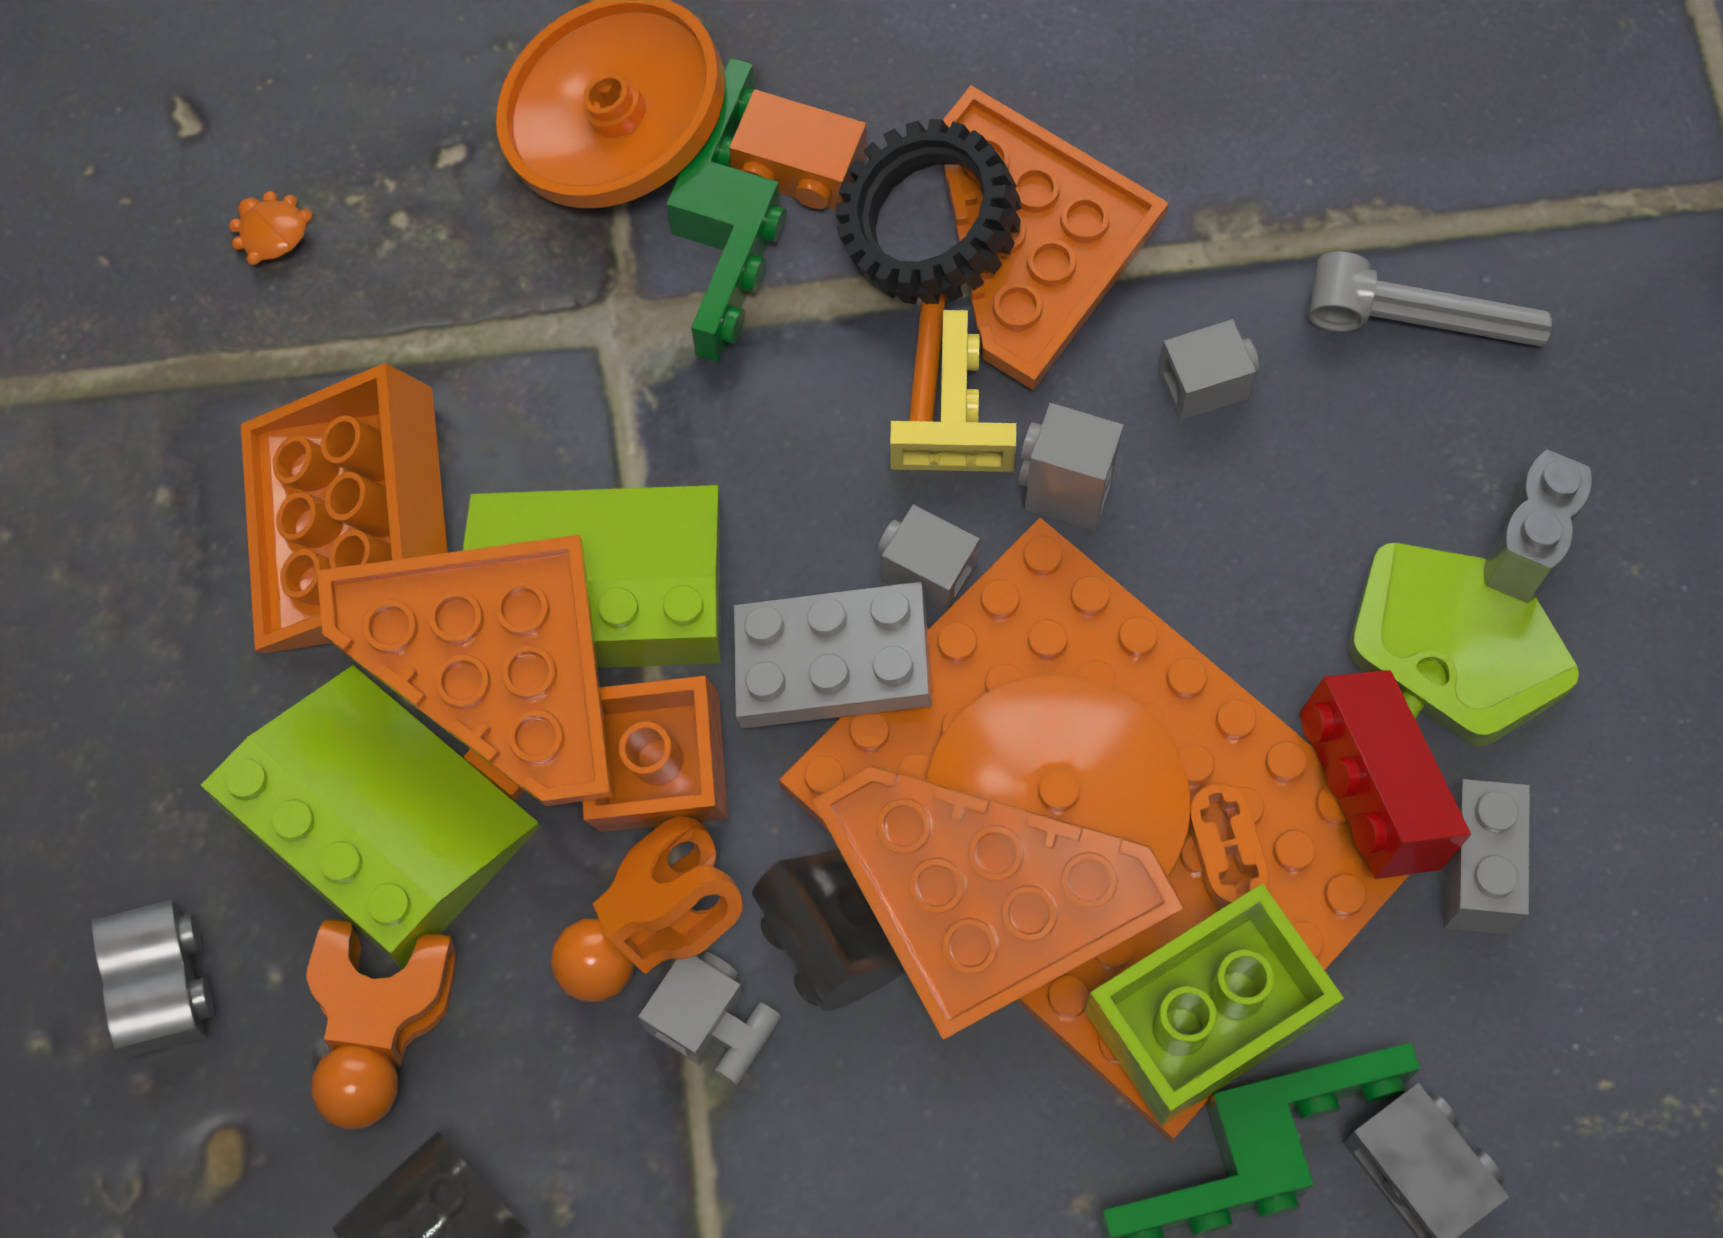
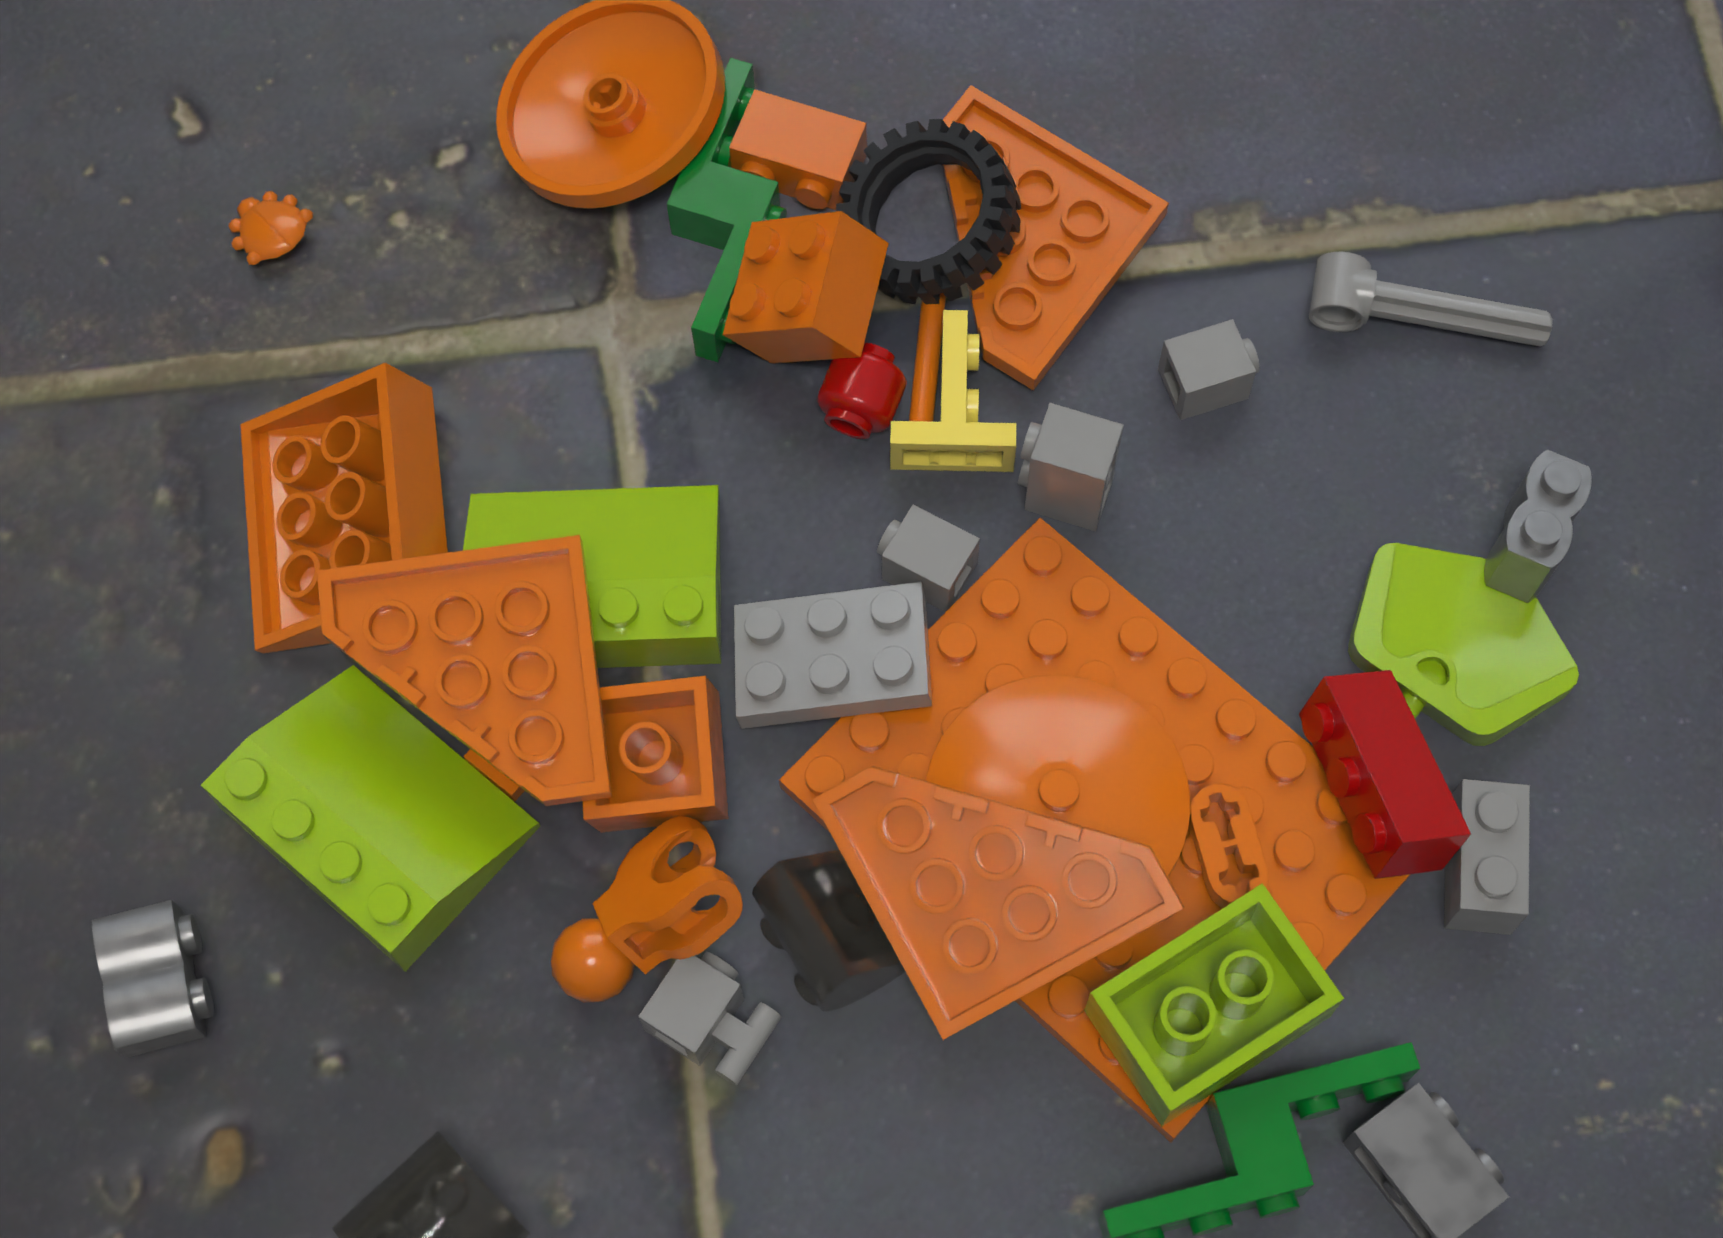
(371, 1020): orange piece -> none
(806, 288): none -> orange brick
(862, 392): none -> red head

